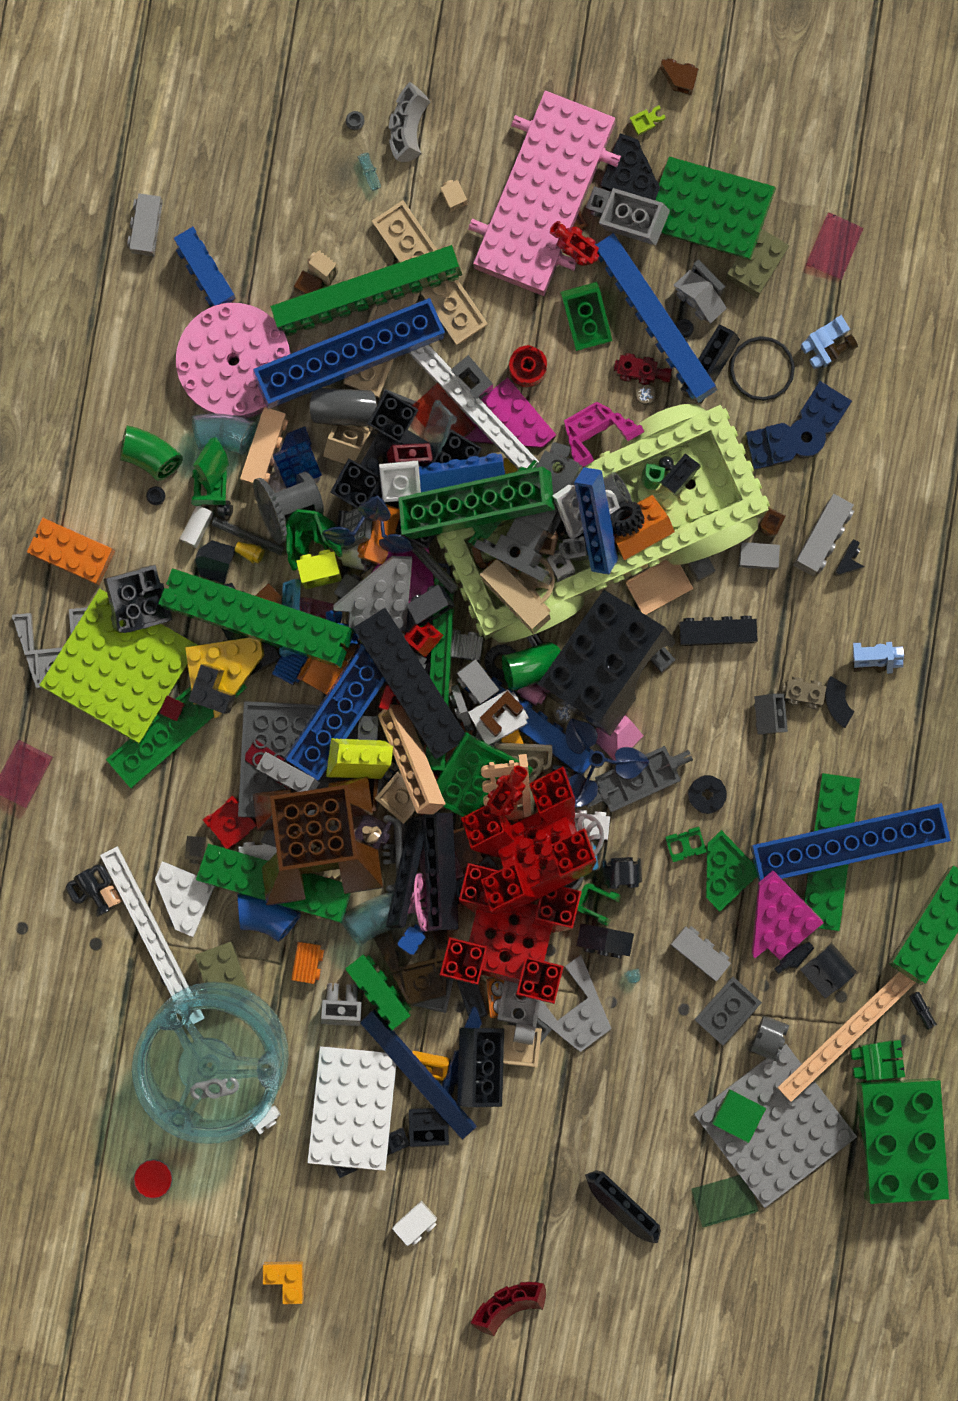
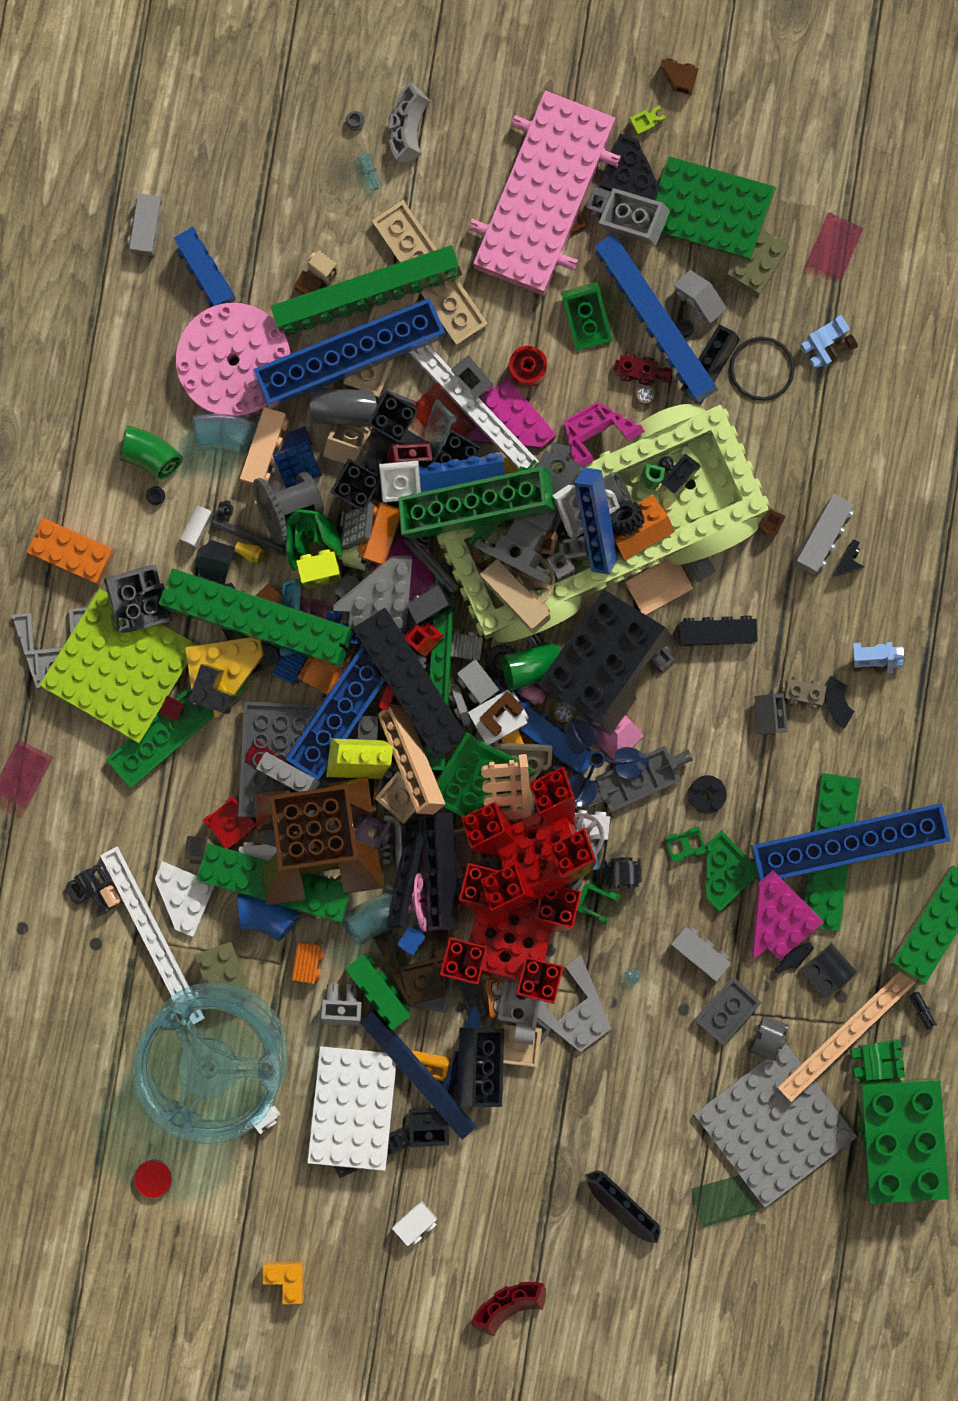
(211, 464): green slope -> none
(216, 497): green plate -> none
(224, 1091): light grey piece -> none
(371, 834): tan plate -> none
(374, 510): dark blue plant -> none
(453, 195): tan brick -> none
(509, 788): red brick -> none
(575, 244): red brick -> none
(605, 941): black brick -> none
(701, 270): dark grey tile -> none
(739, 1115): green slope -> none
(759, 556): light grey panel -> none
(780, 442): dark blue plate -> none

